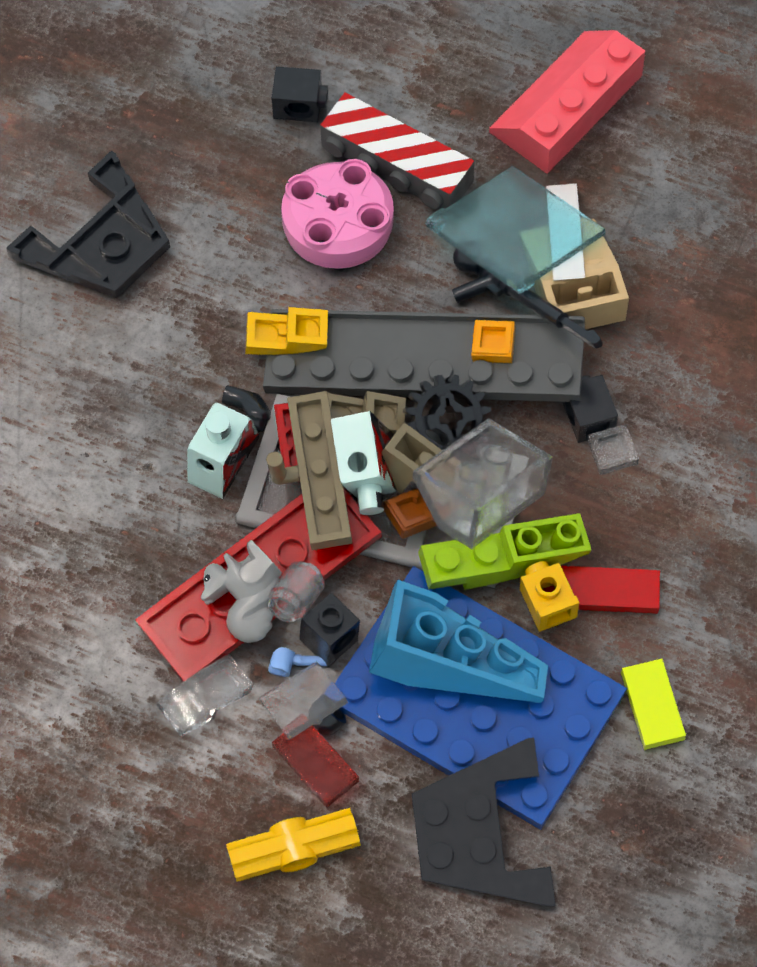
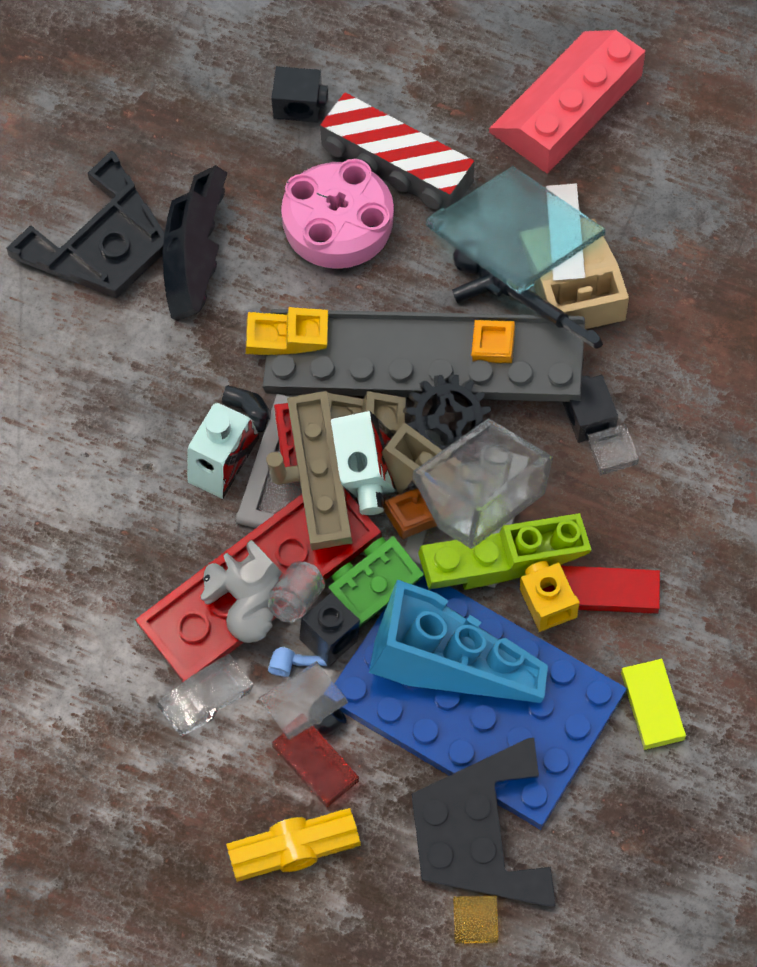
(186, 247): none -> black slope
(369, 584): none -> bright green bracket
(475, 919): none -> clear yellow plate

